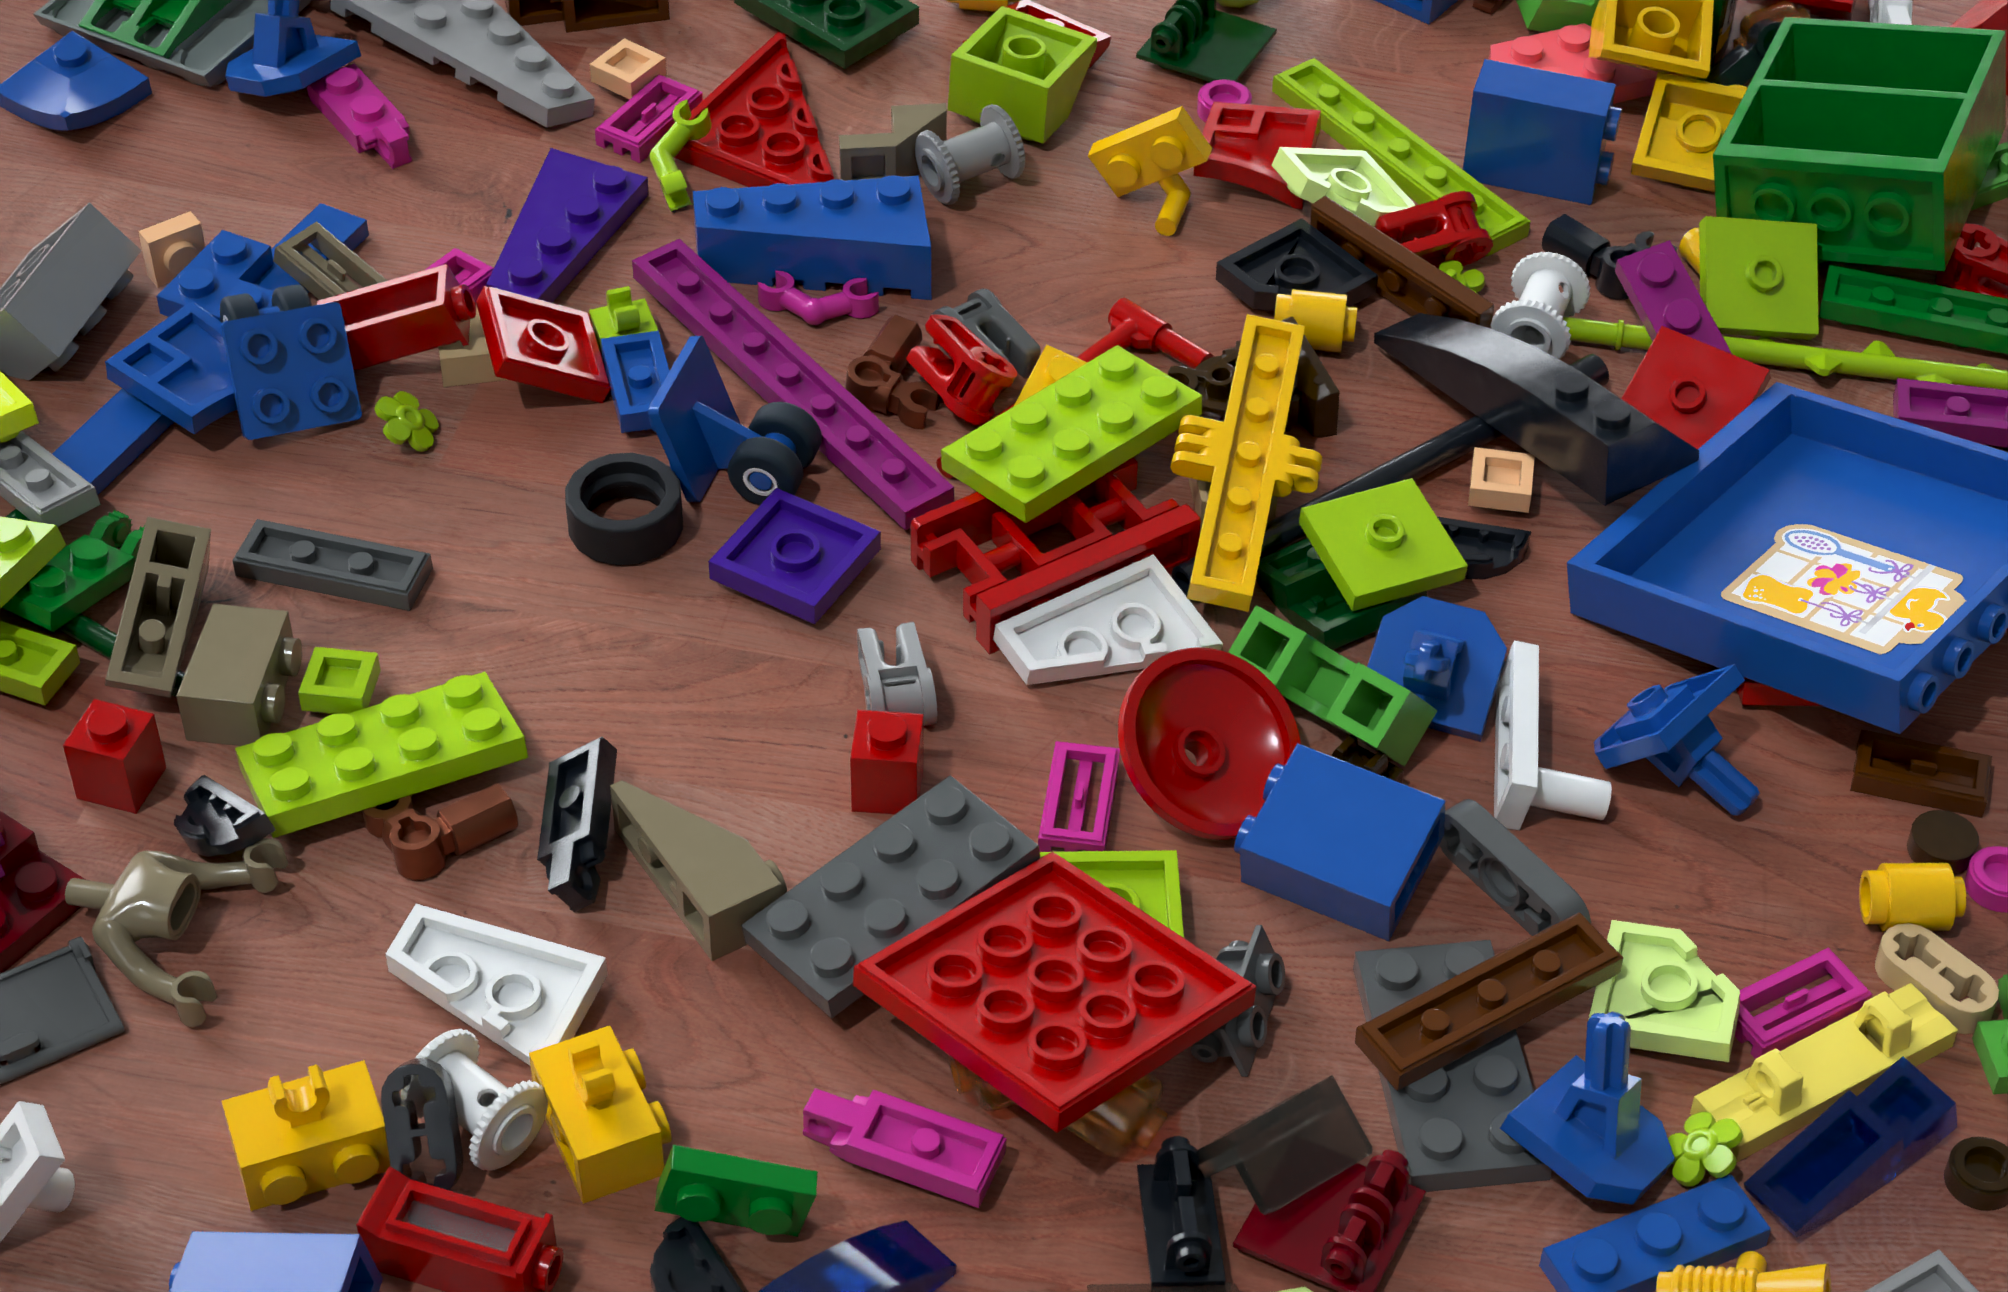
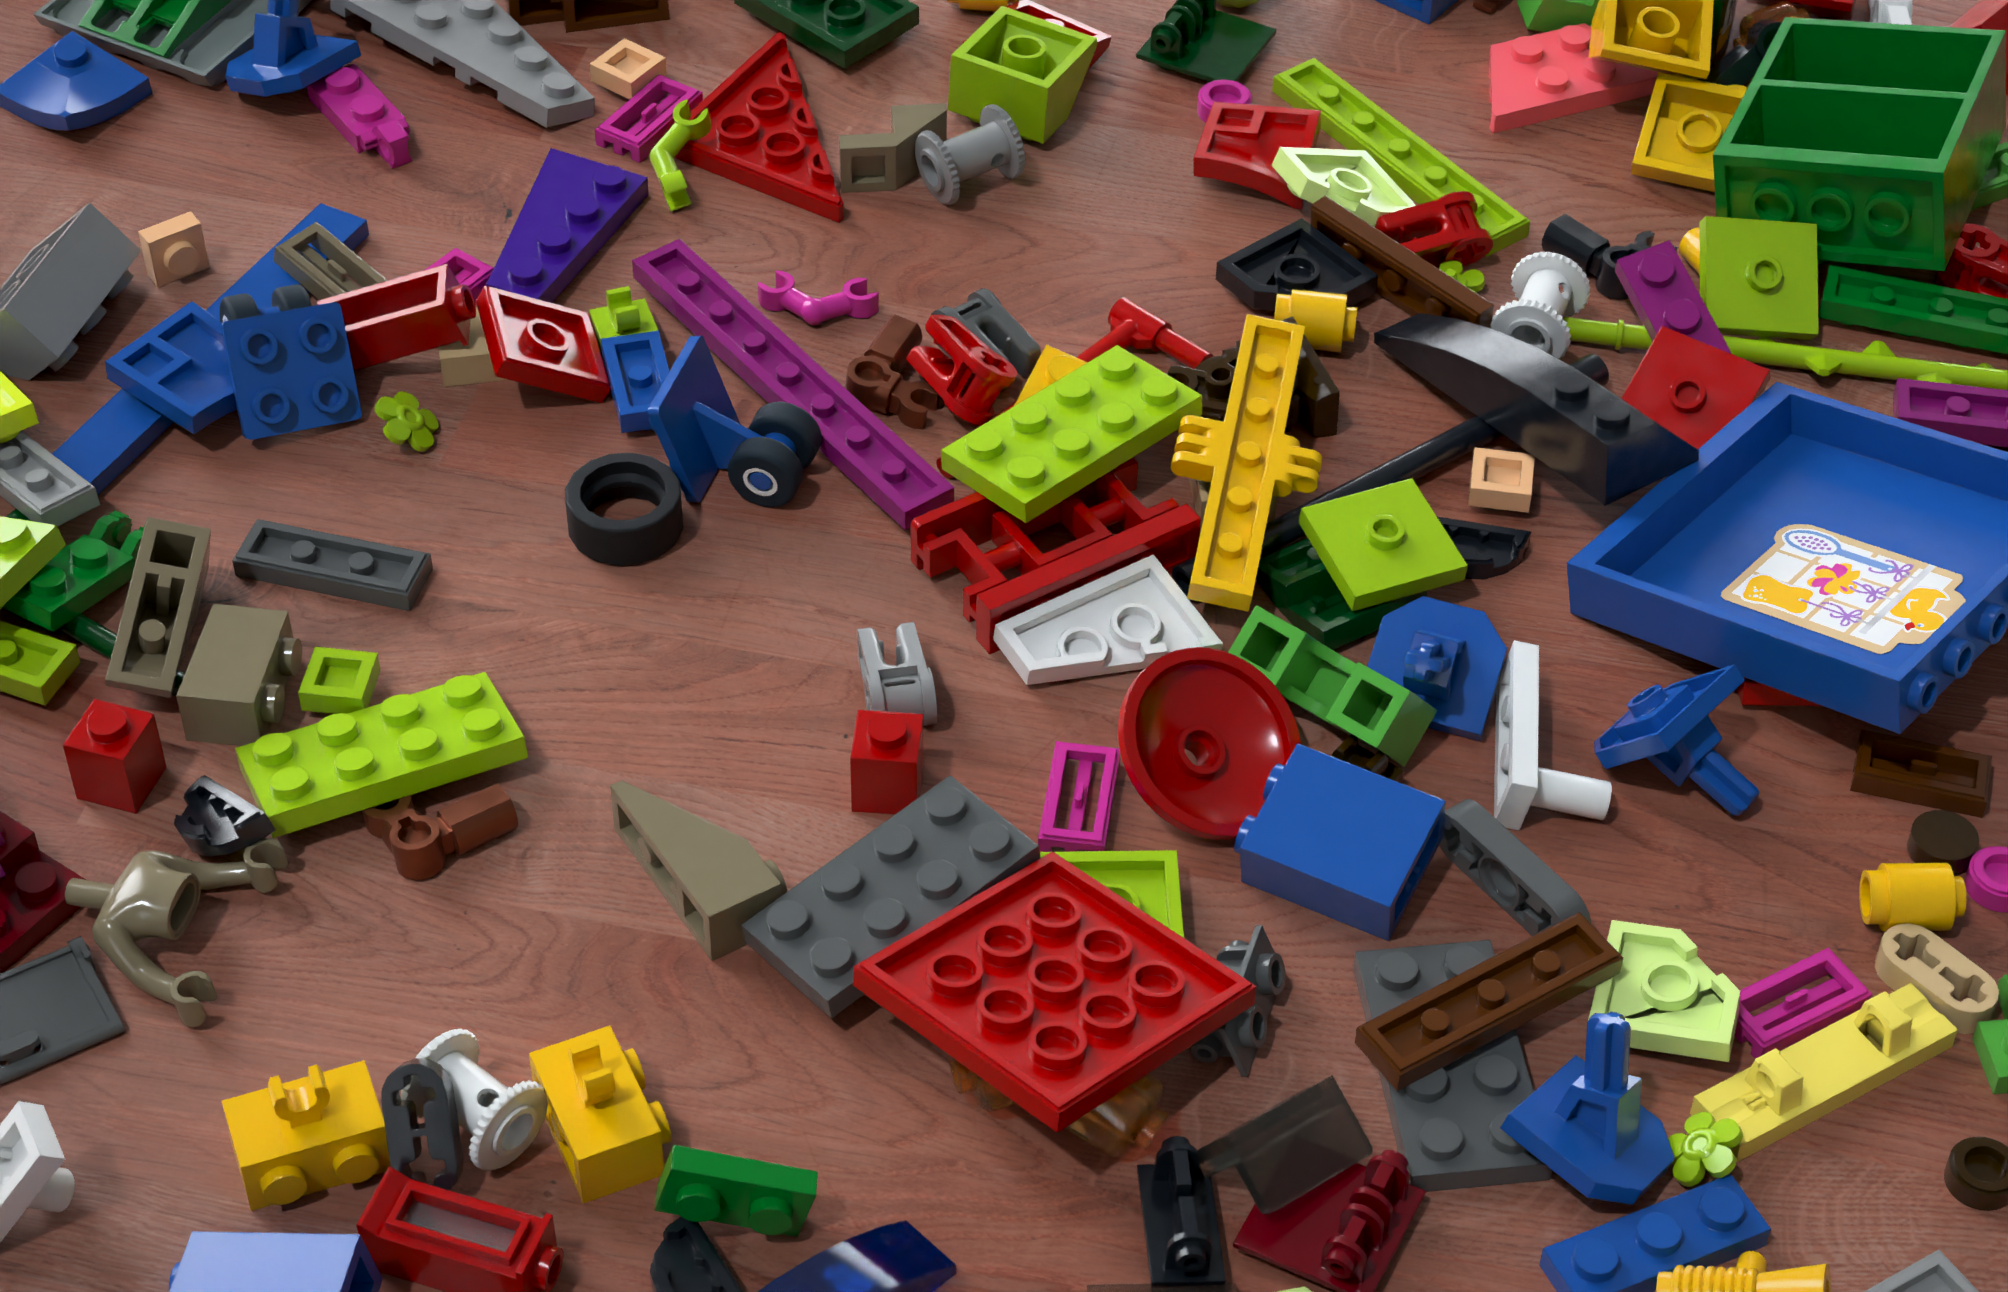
(220, 270): blue plate -> none
(496, 979): white wing -> none
(577, 821): black hinge -> none
(795, 555): dark purple plate -> none
(818, 233): blue wedge -> none
(907, 1142): dark pink hinge -> none
(1153, 154): yellow plate -> none
(1541, 131): blue brick -> none
(1854, 1149): clear blue slope -> none

